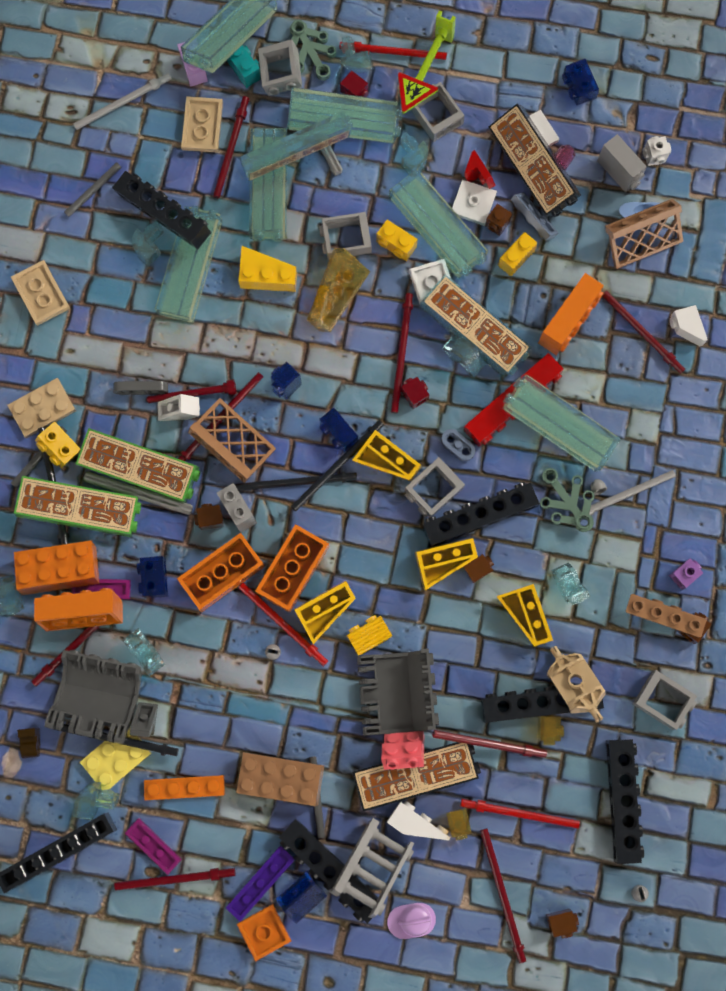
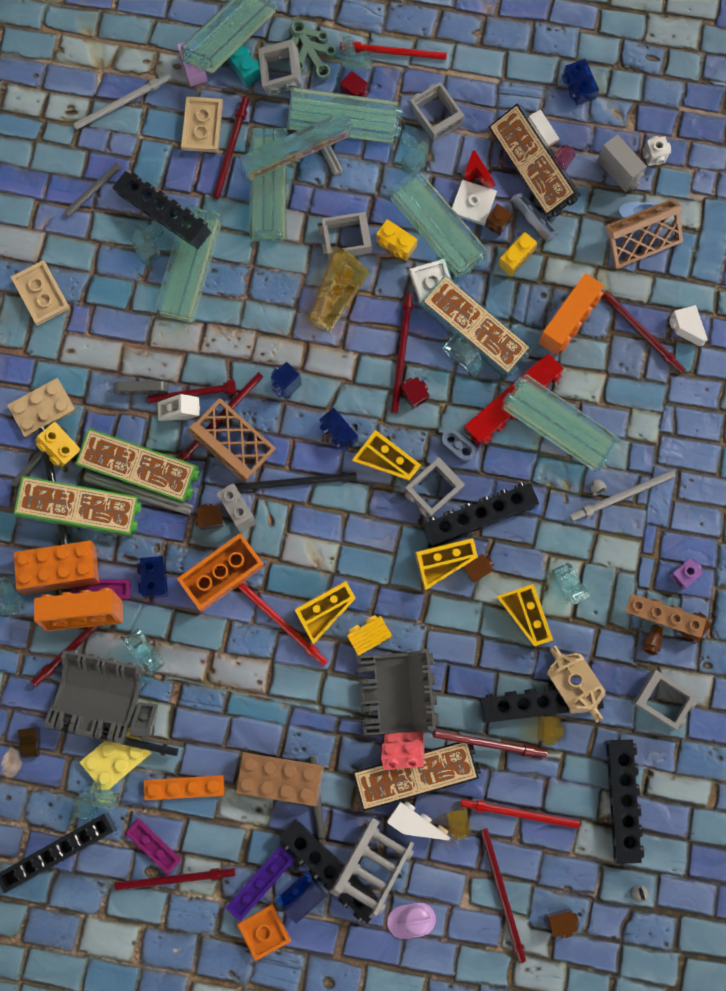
(265, 272): yellow wedge -> none
(271, 656): light grey hinge -> none
(292, 568): orange brick -> none
(336, 466): black bar -> none
(414, 90): lime piece -> none
(569, 503): sand green plant -> none
(653, 640): none -> reddish brown cone

